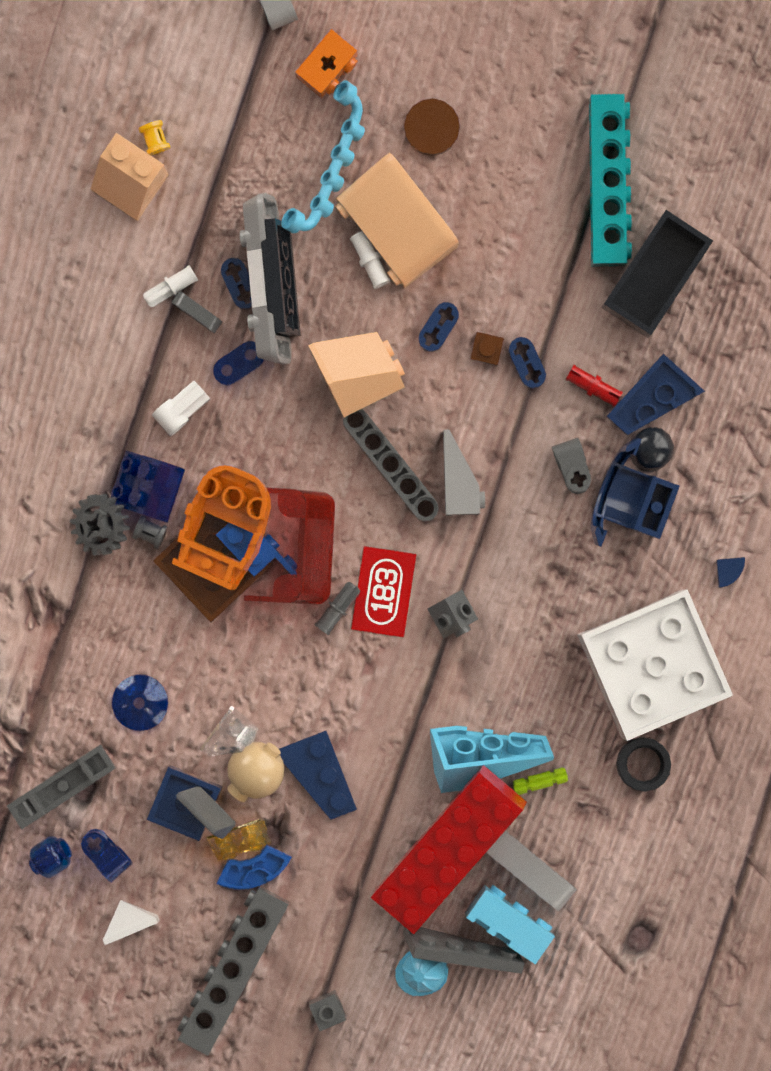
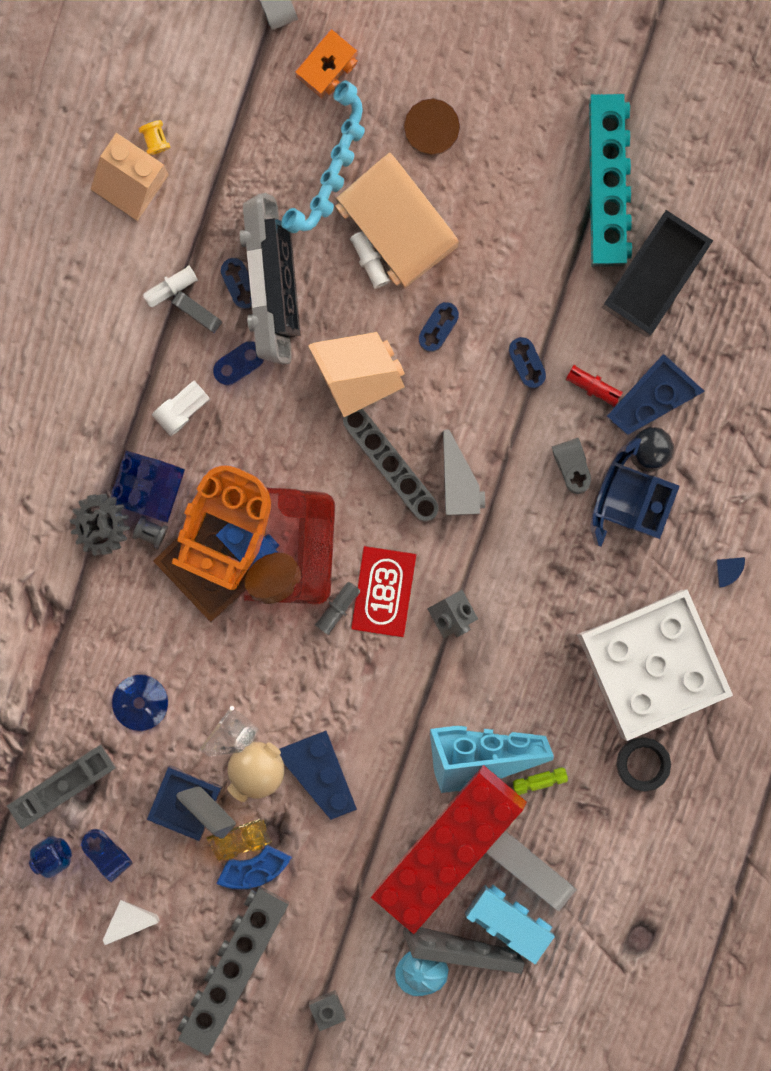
(272, 578): none -> reddish brown tile
(487, 348): reddish brown plate -> none

